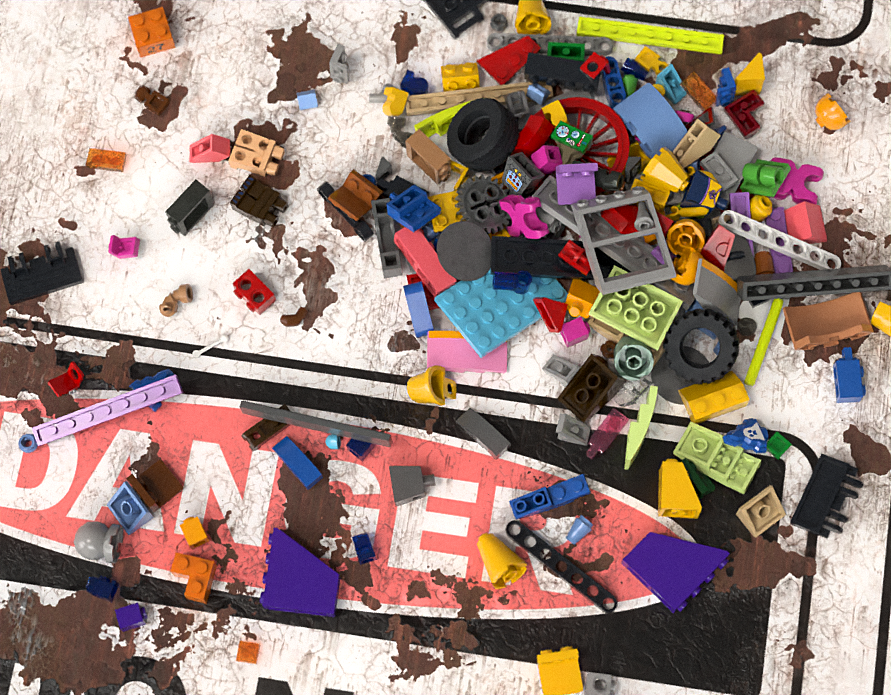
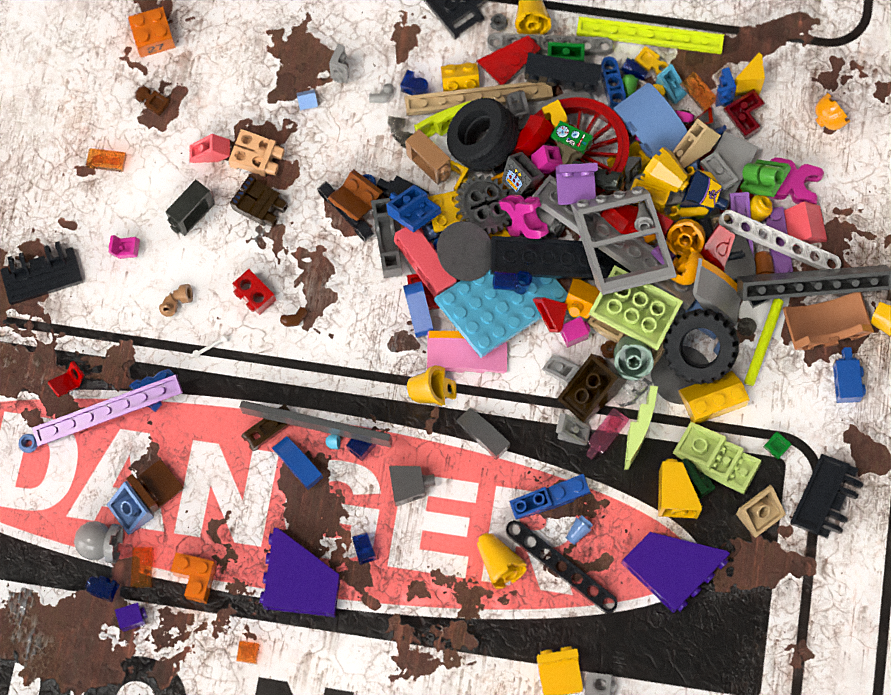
(142, 567): none -> clear orange plate
(194, 532): light orange brick -> none
(384, 169): dark grey slope -> none
(395, 101): yellow leg -> none
(537, 93): light blue slope -> none
(575, 257): red hips -> none
(603, 64): red bracket -> none
(748, 436): blue rock -> none

